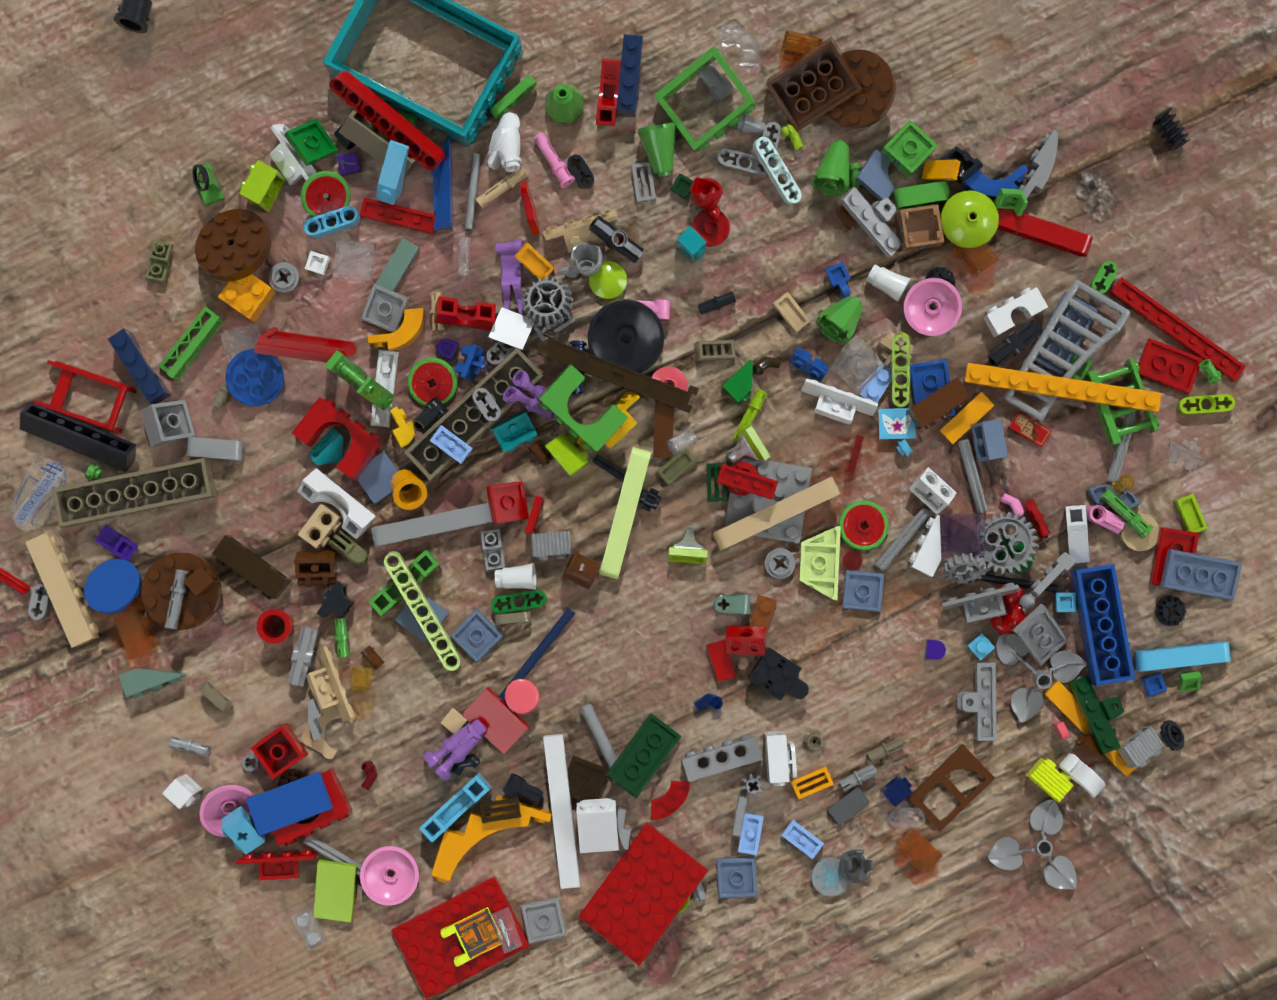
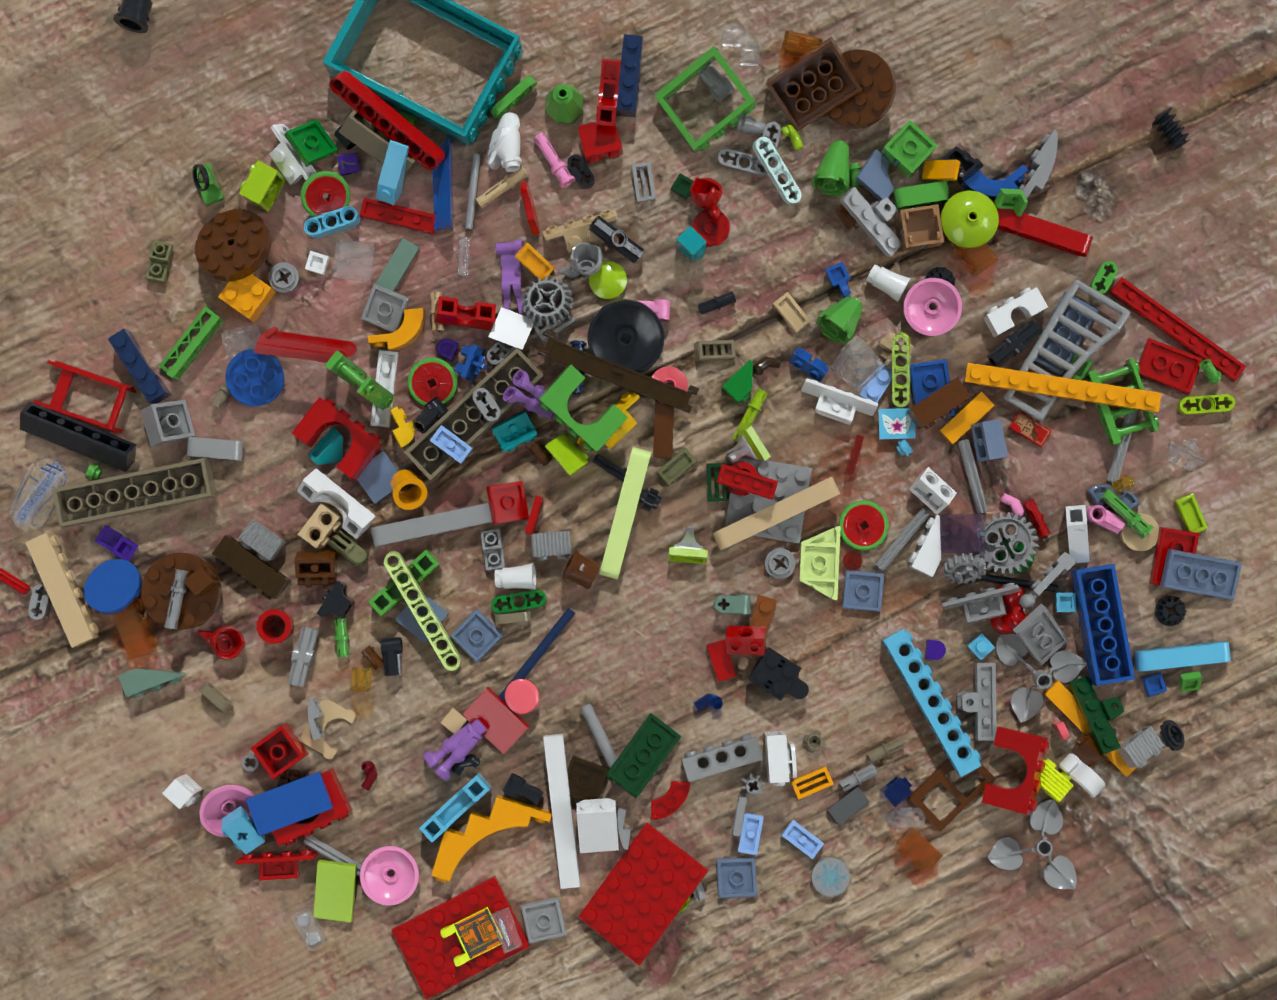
(189, 746): light grey pin -> none
(225, 641): none -> red hair
(261, 540): none -> light grey brick
(327, 686): tan bracket -> none
(392, 650): none -> black piece
(502, 817): dark brown tile -> none
(599, 142): none -> red bracket
(659, 146): bright green cone -> none
(684, 440): clear piece -> none
(862, 864): dark grey piece -> none
(971, 759): none -> medium azure brick
(1033, 750): none -> red arch

